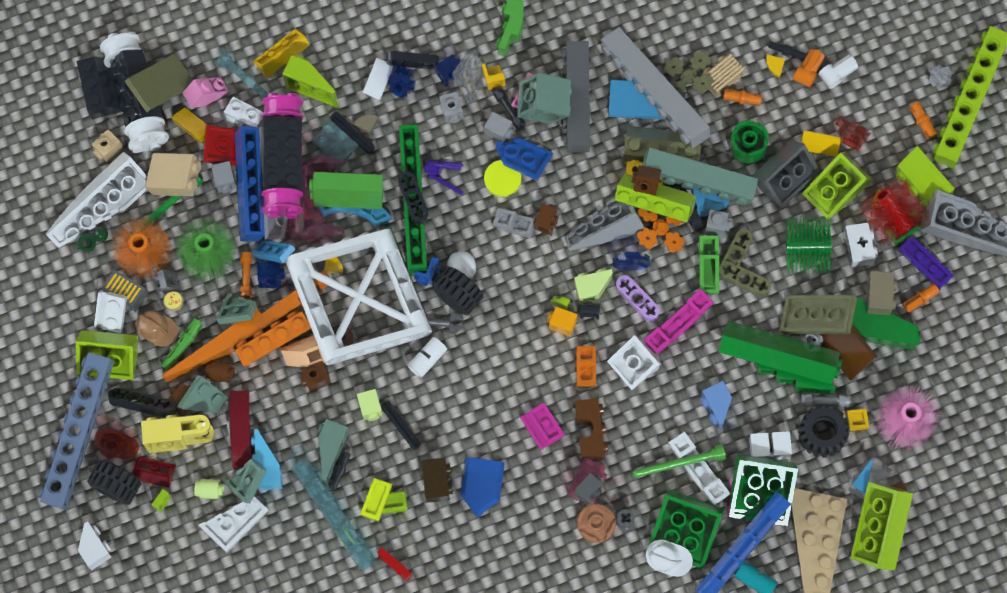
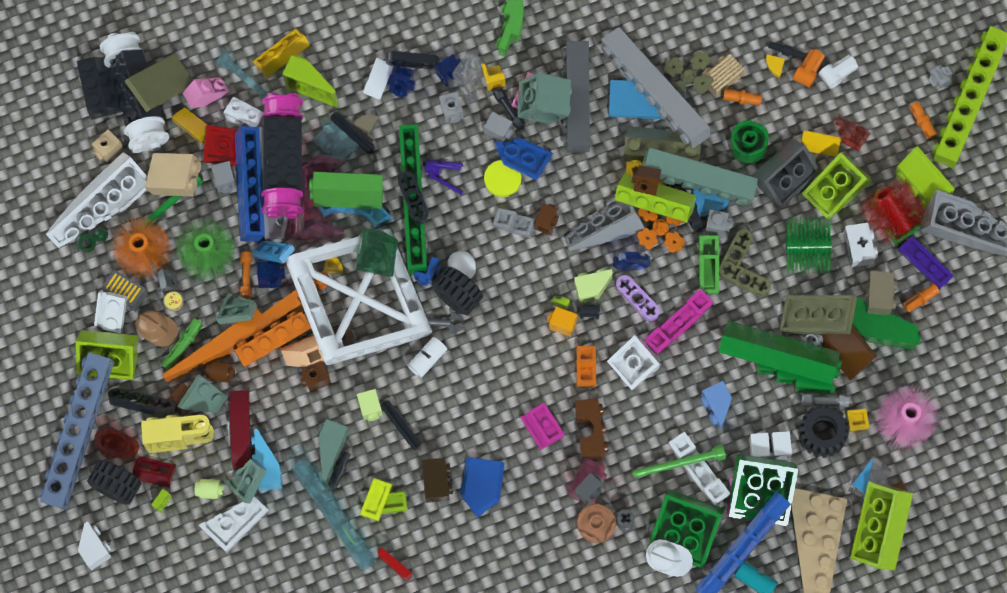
(376, 252): none -> clear green slope

